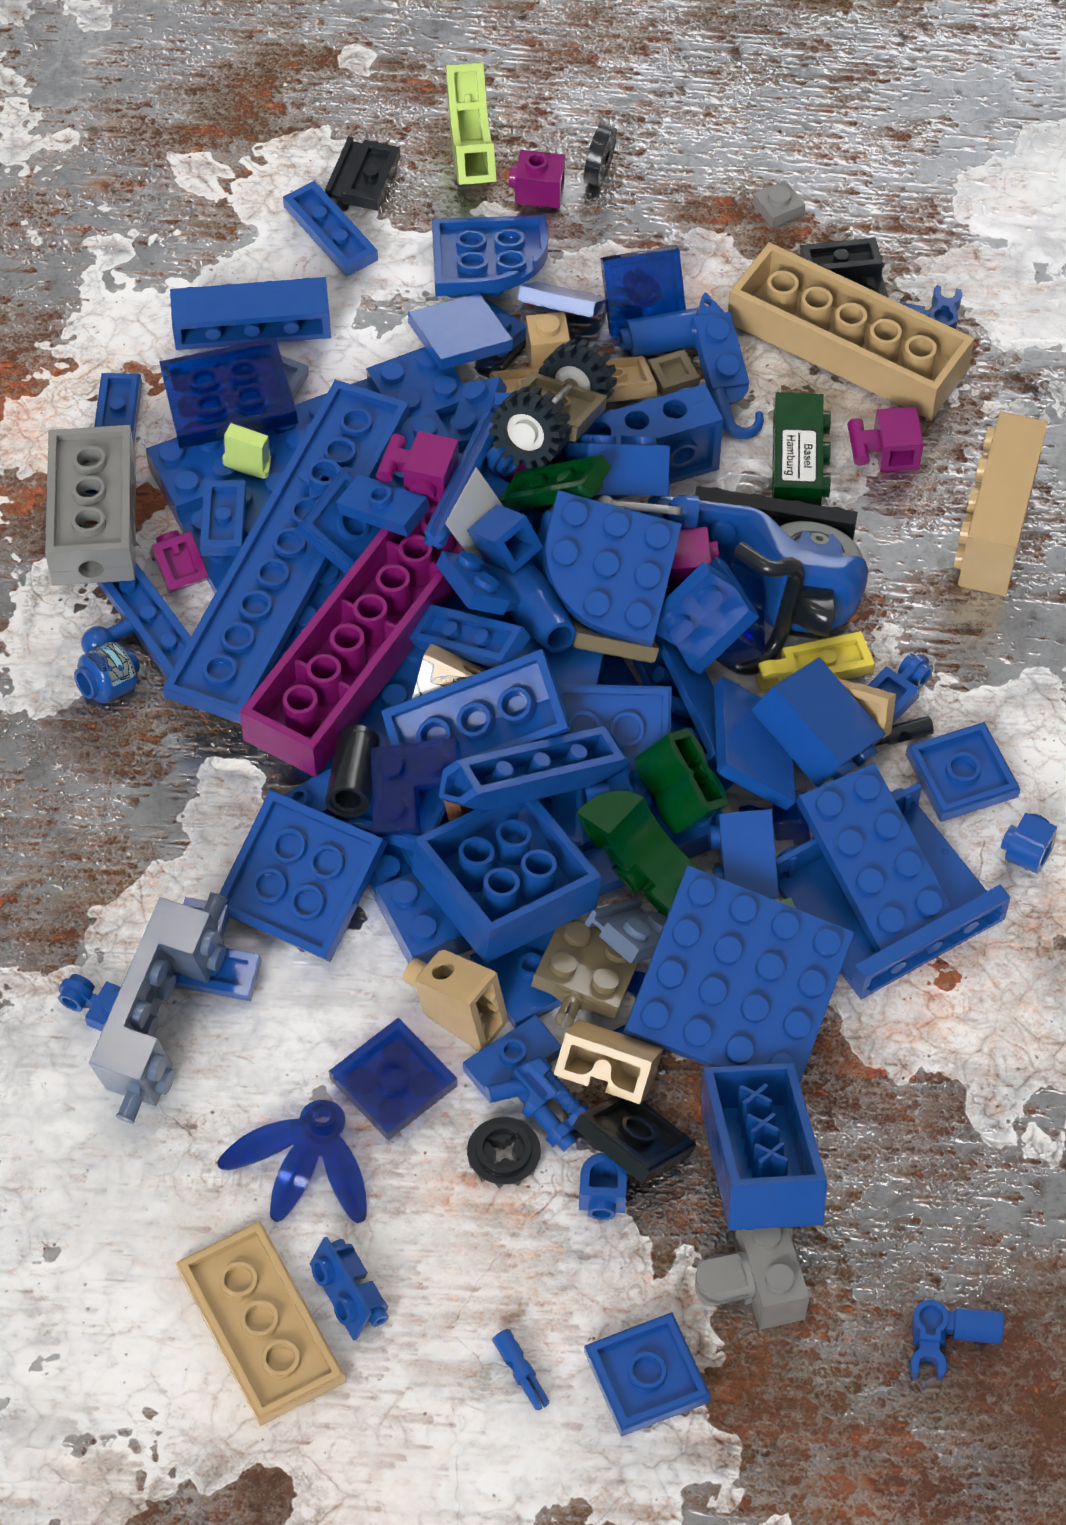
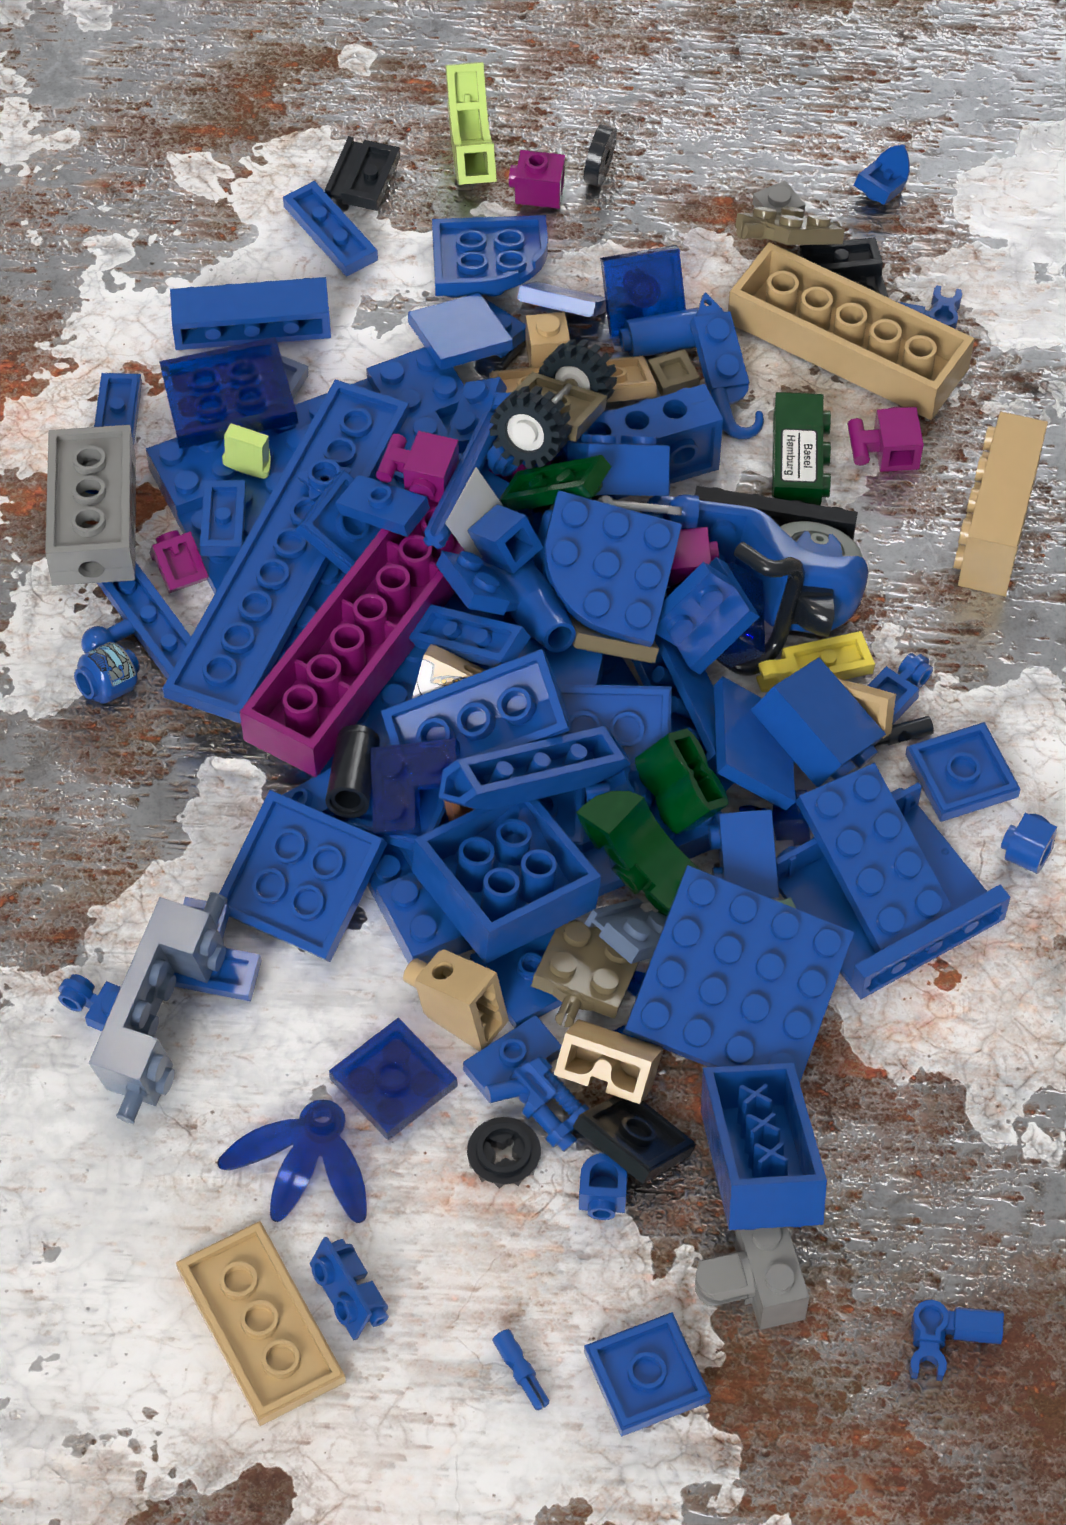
(788, 227): none -> dark tan plate
(886, 175): none -> blue plate

